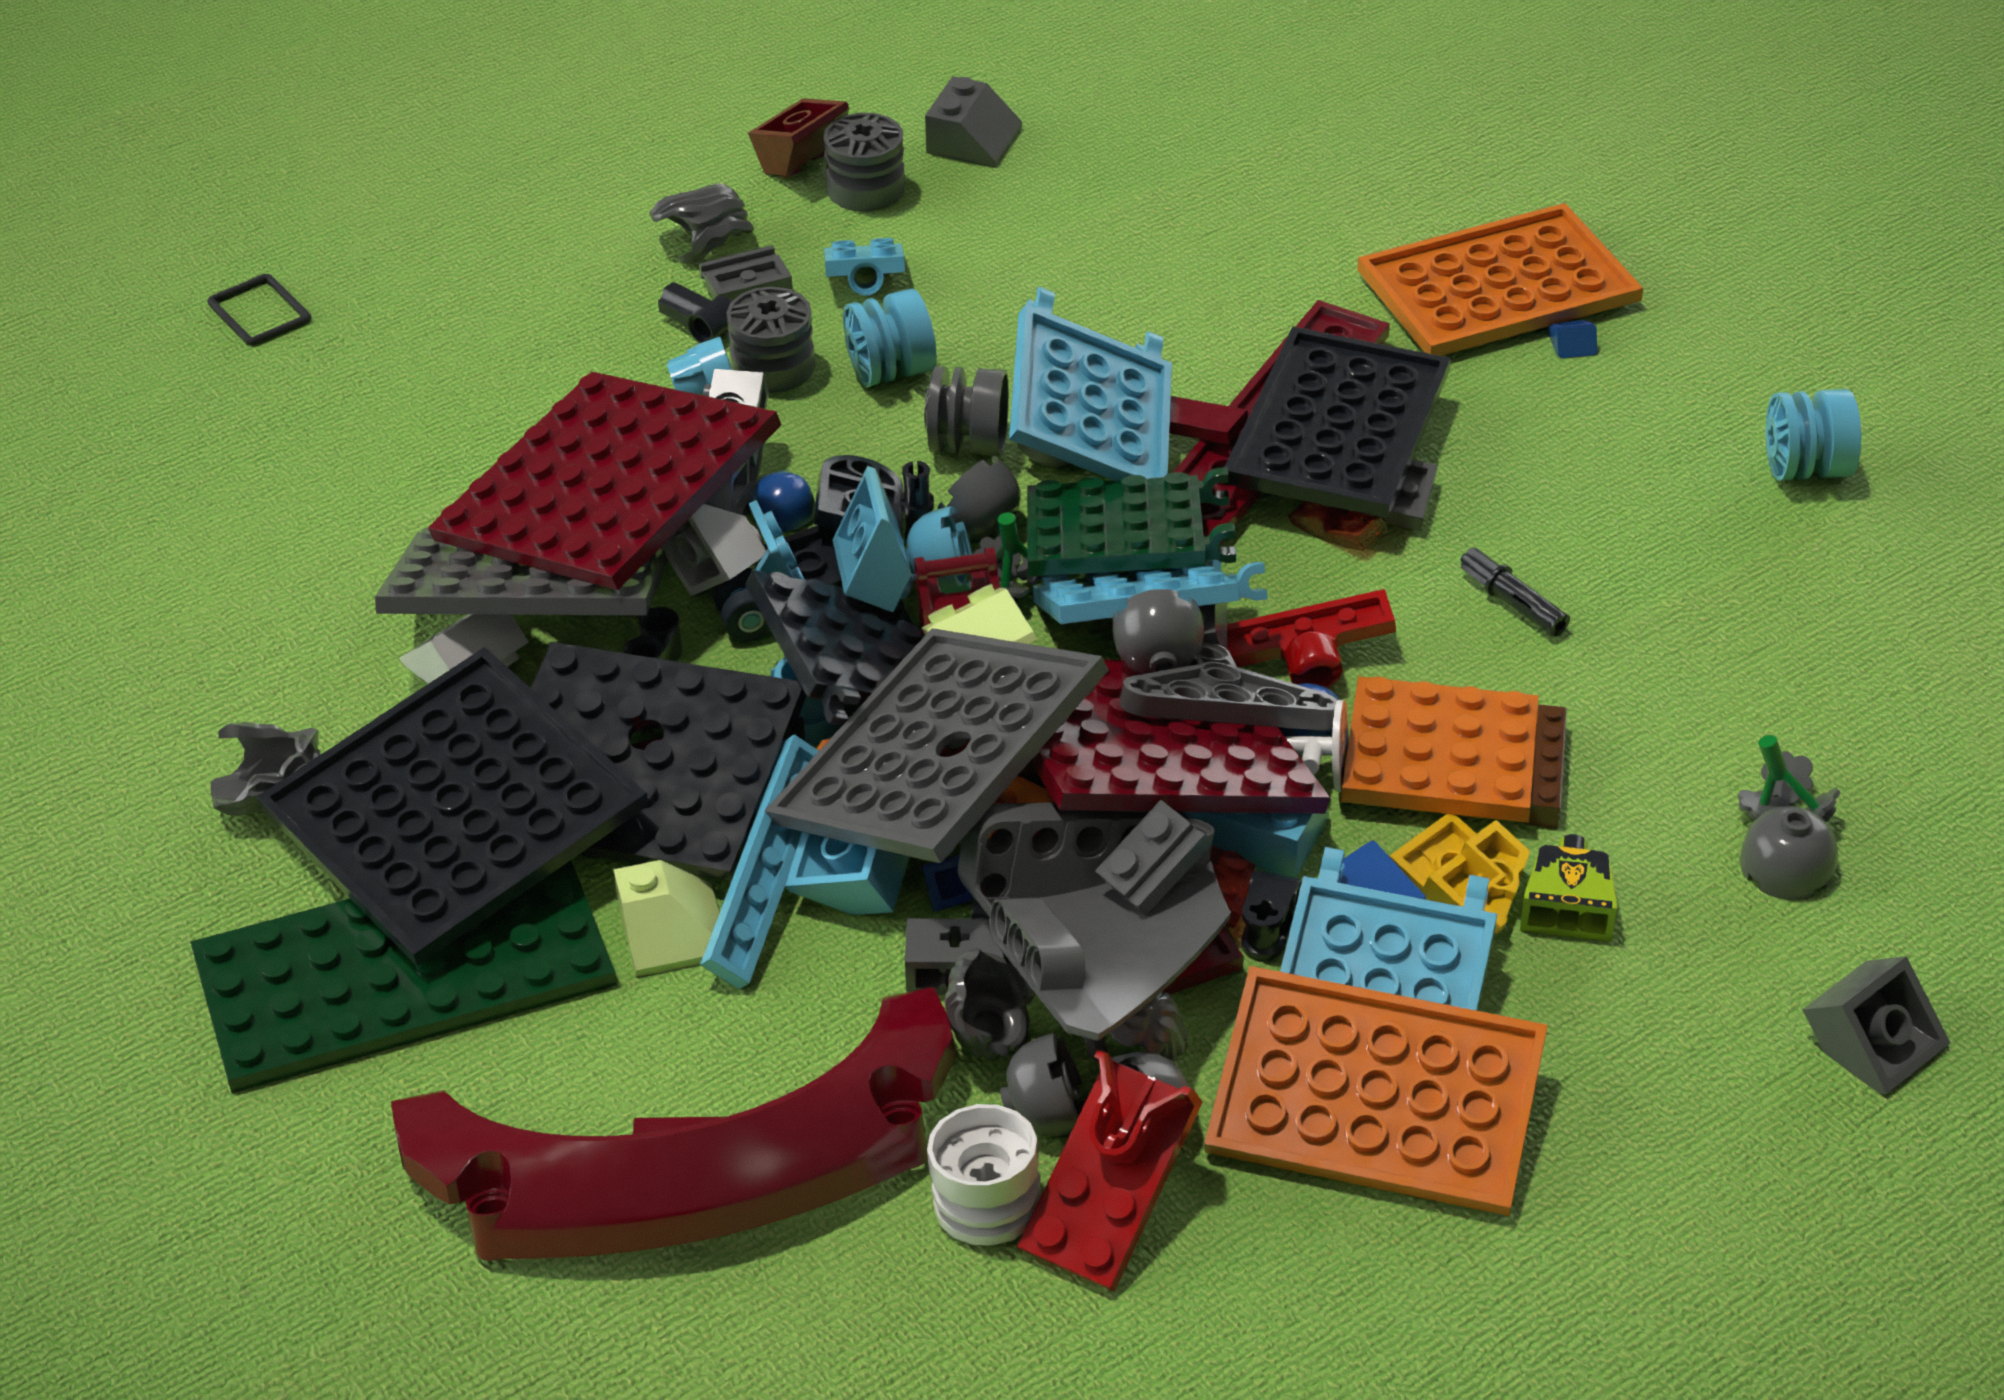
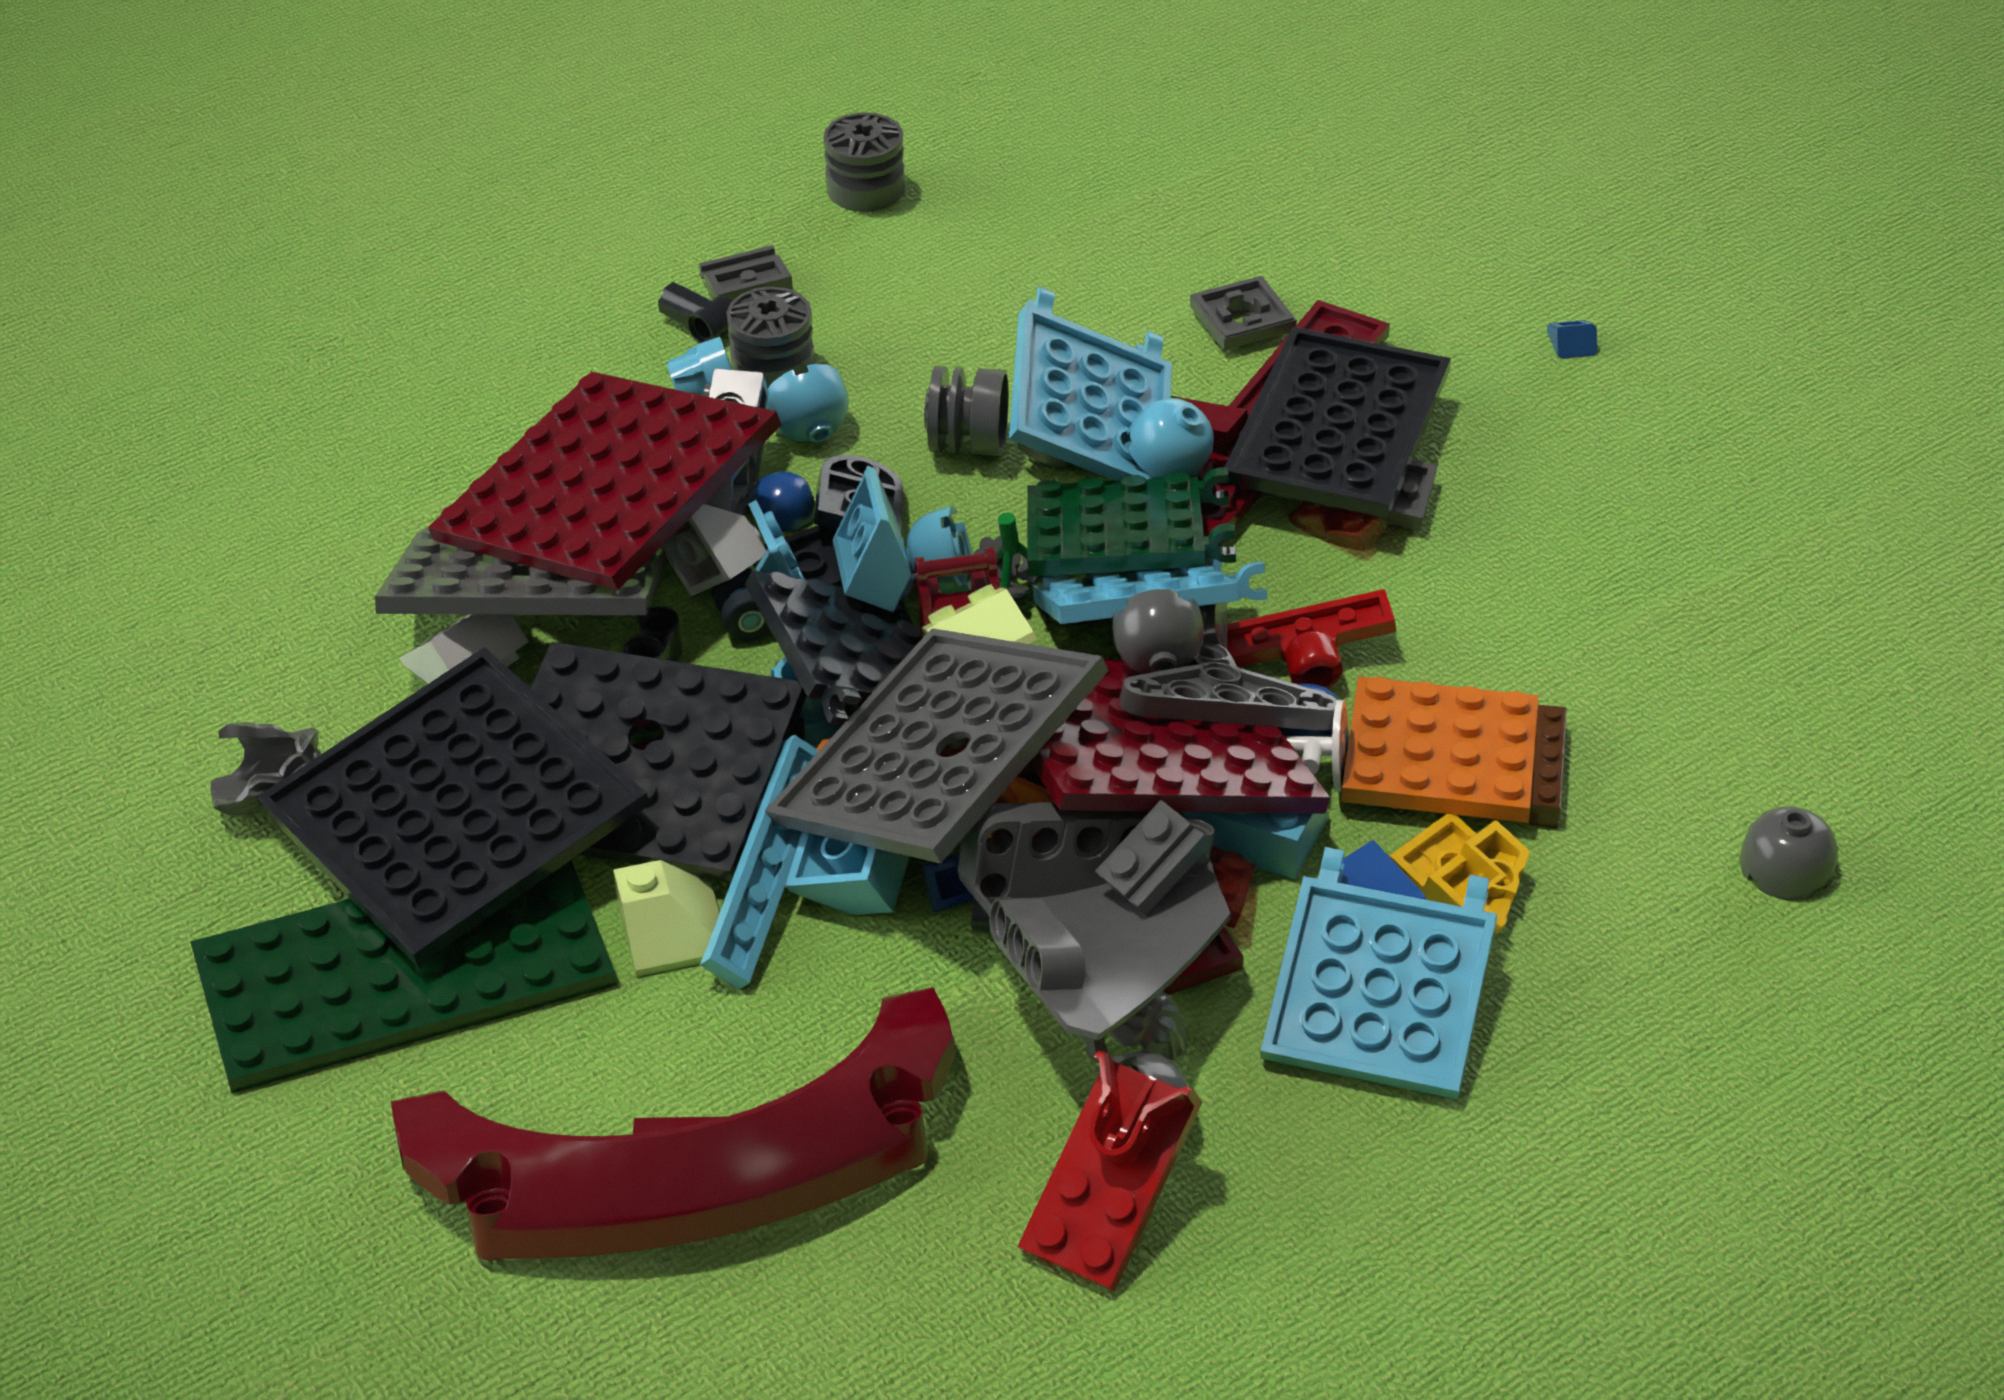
(305, 315): black piece -> none
(708, 213): dark grey hair -> none
(795, 135): dark red slope -> none
(809, 403): none -> medium azure cylinder
(881, 255): medium azure plate -> none
(889, 337): medium azure wheel -> none
(916, 497): black pin -> none
(936, 945): dark grey brick -> none
(970, 123): dark grey slope -> none
(983, 496): dark grey cylinder -> none
(984, 1173): white wheel -> none
(988, 1004): dark grey hair -> none
(1044, 1086): dark grey cylinder -> none
(1171, 438): none -> medium azure cylinder
(1253, 298): none -> dark grey piece
(1268, 914): black piece -> none
(1377, 1090): orange plate -> none
(1499, 280): orange plate -> none
(1501, 582): black axle -> none
(1570, 892): lime torso -> none
(1789, 780): dark grey plant -> none
(1813, 434): medium azure wheel -> none
(1878, 1023): dark grey slope -> none

